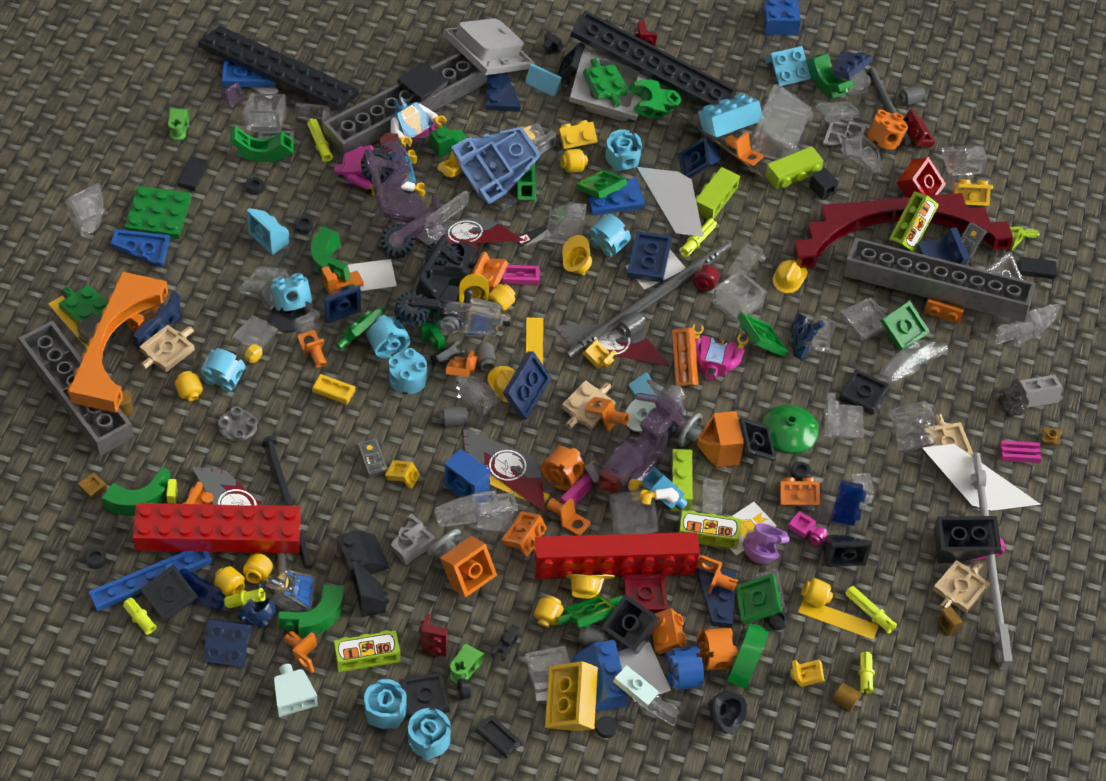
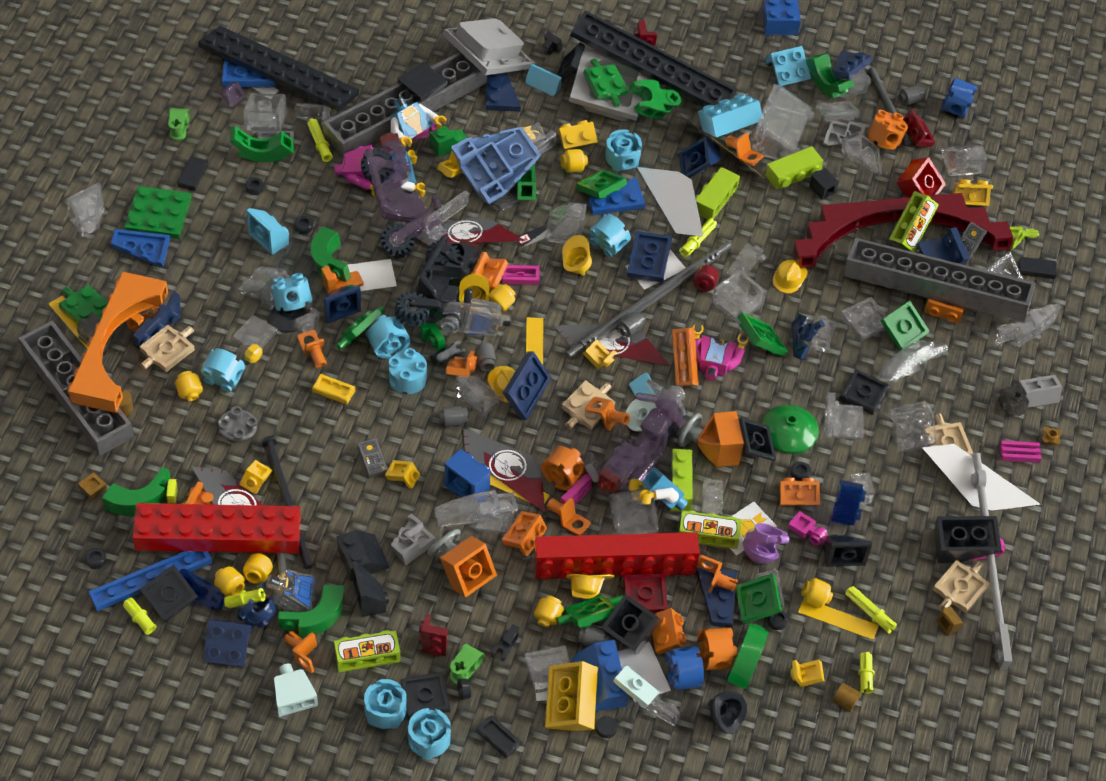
(255, 476): none -> yellow bracket
(959, 97): none -> blue brick

